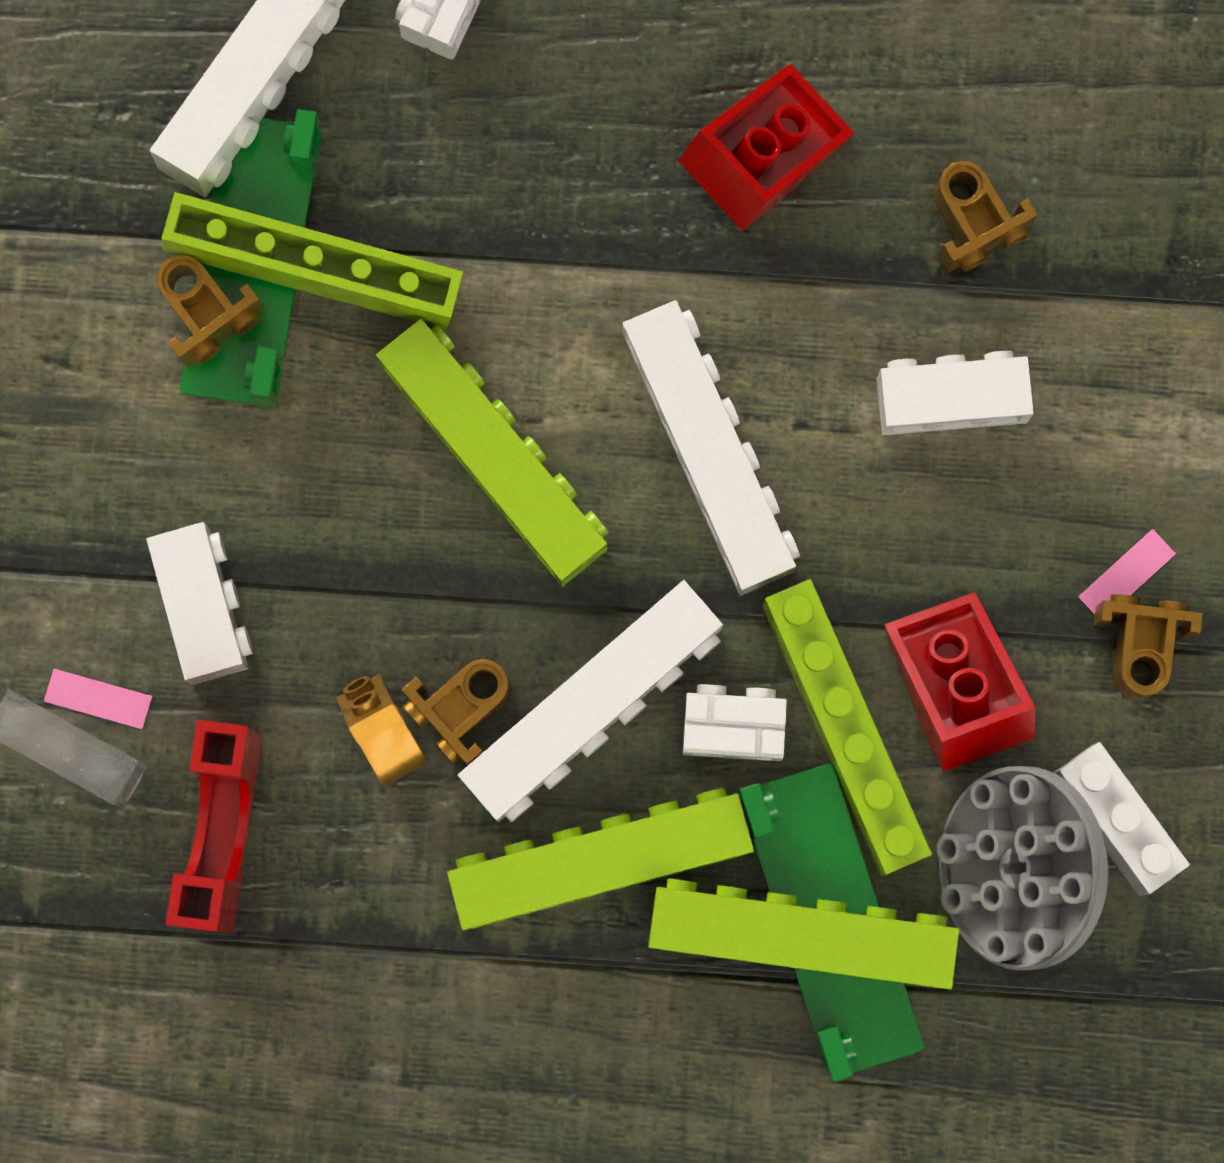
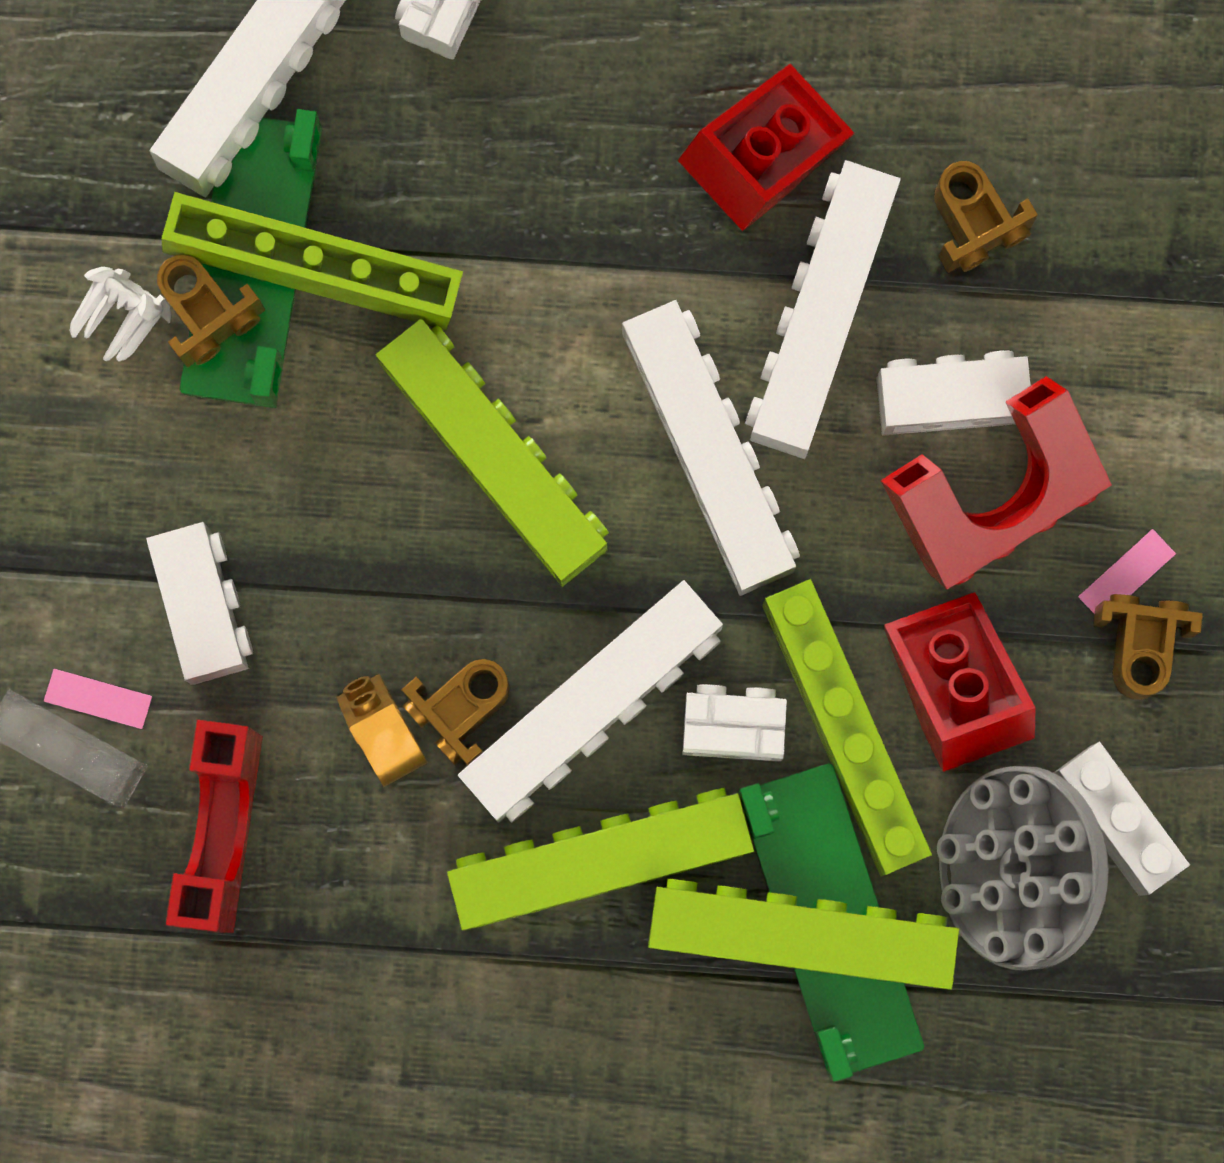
(109, 288): none -> white piece
(824, 309): none -> white brick
(1059, 477): none -> arch

